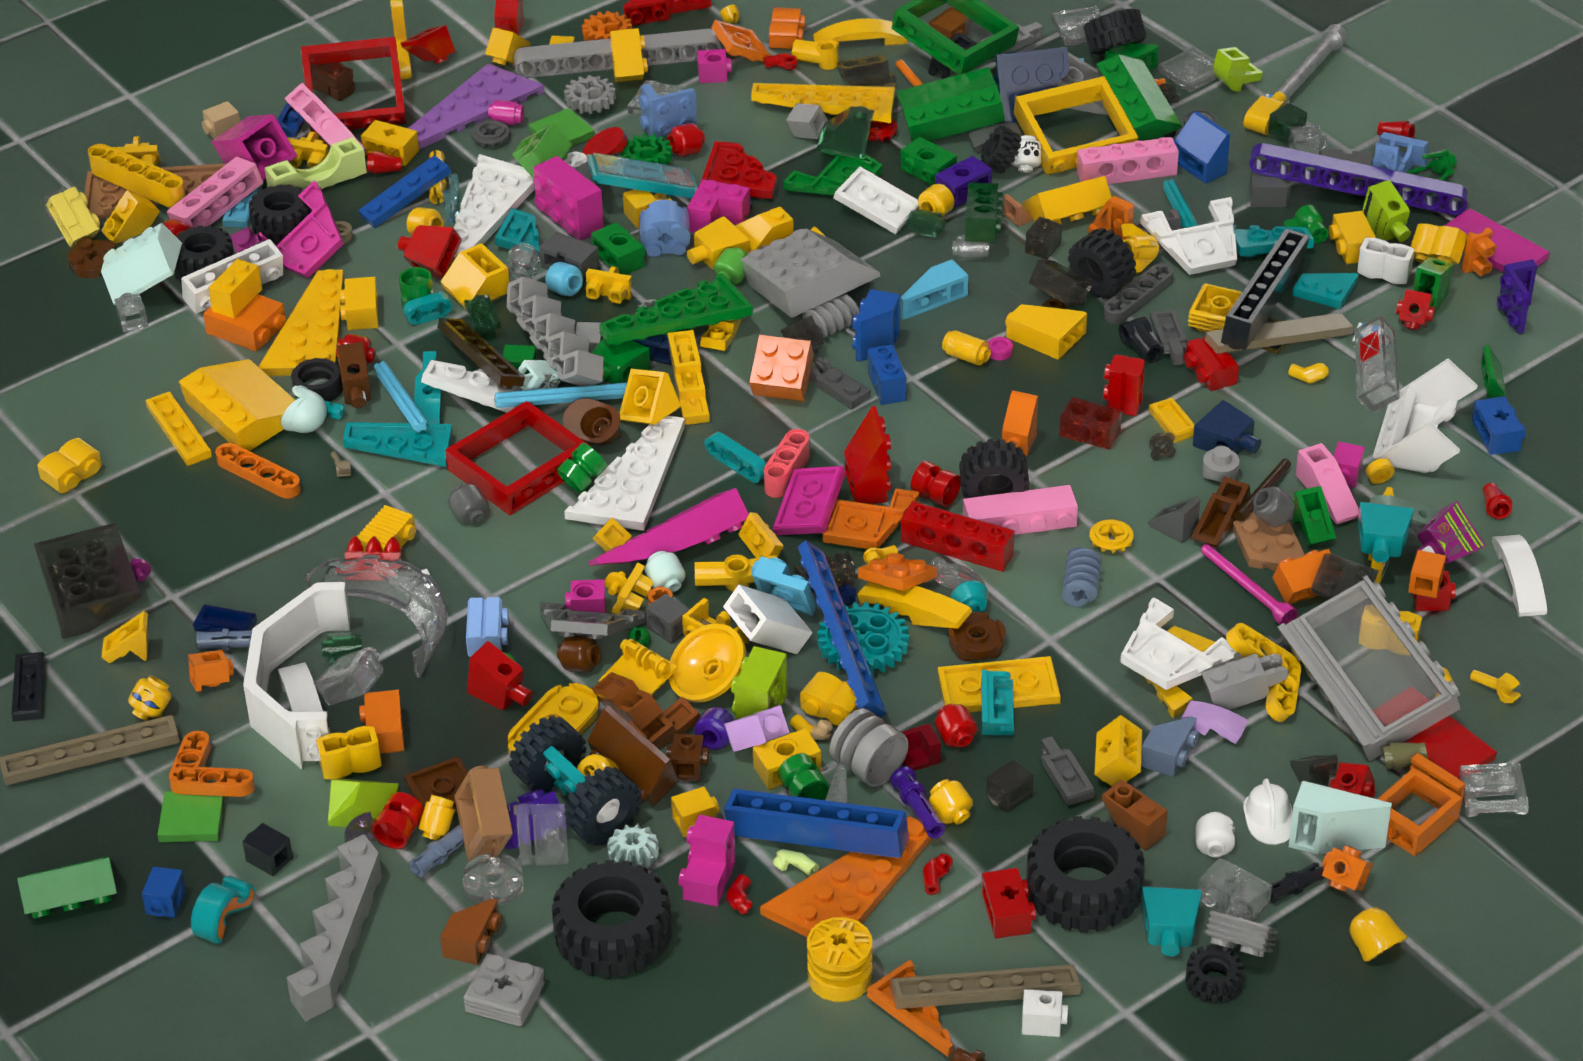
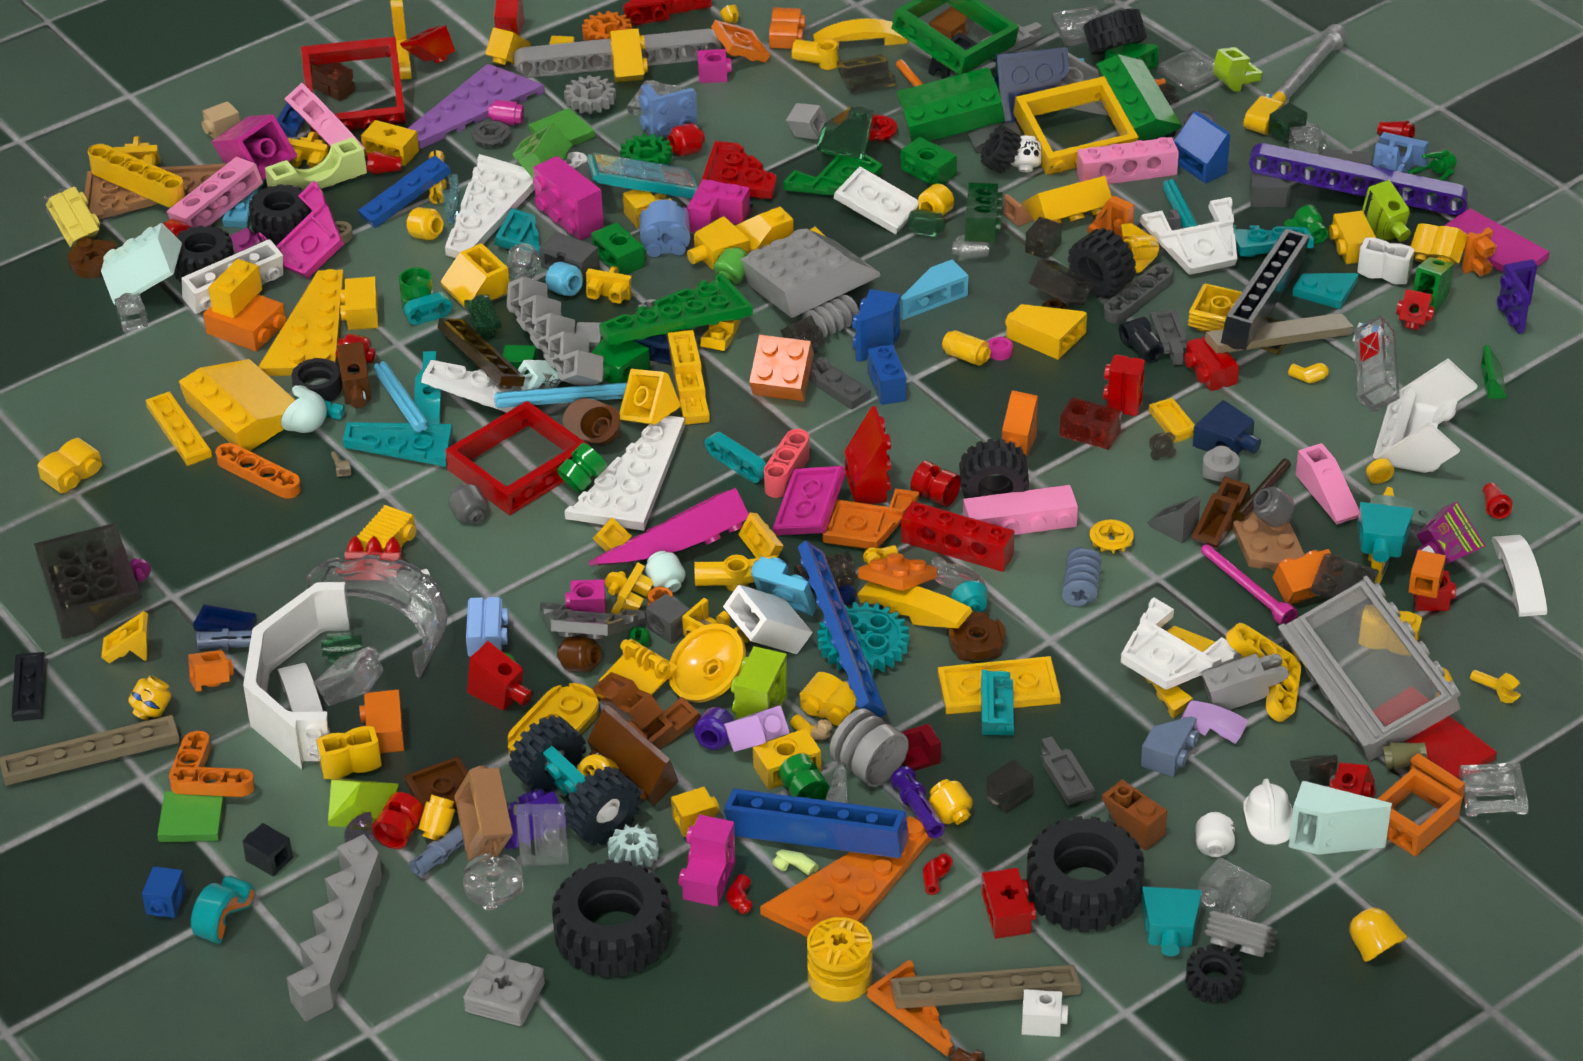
(67, 886): slope -> none
(130, 217): yellow slope -> none
(431, 248): red torso -> none
(470, 932): dark orange slope -> none
(606, 142): red tile -> none
(690, 751): reddish brown brick -> none
(783, 60): red arm -> none
(831, 98): yellow wing -> none
(955, 725): red head -> none
(961, 174): dark purple brick -> none
(1118, 751): yellow brick -> none
(1296, 881): black pin -> none
(1313, 515): green slope -> none
(1350, 461): dark pink brick -> none
(1356, 869): orange brick -> none
(1498, 425): blue brick -> none

